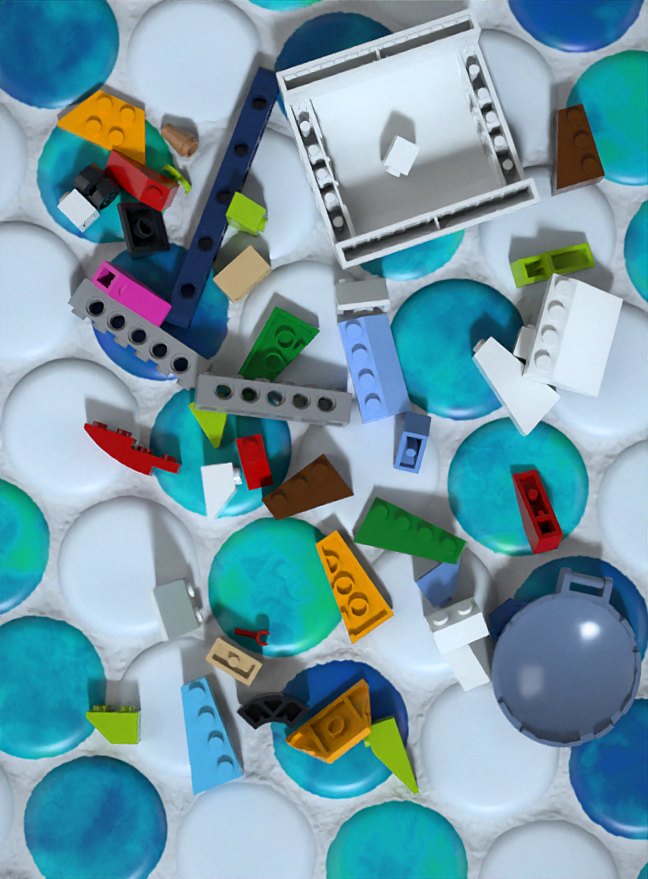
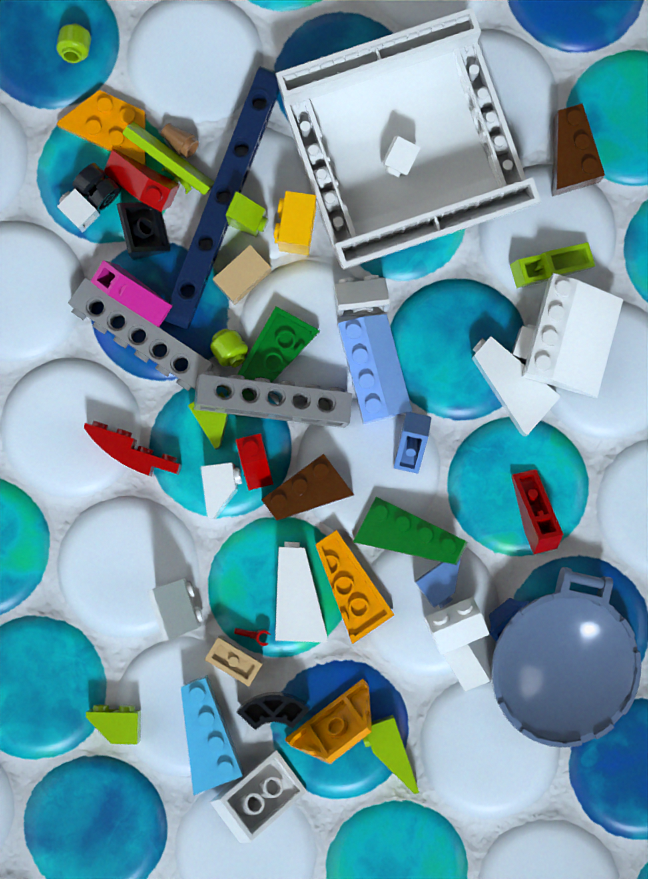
(73, 43): none -> lime head
(168, 158): none -> lime tile
(229, 348): none -> lime head
(258, 797): none -> white slope
(297, 222): none -> yellow brick
(297, 601): none -> white slope

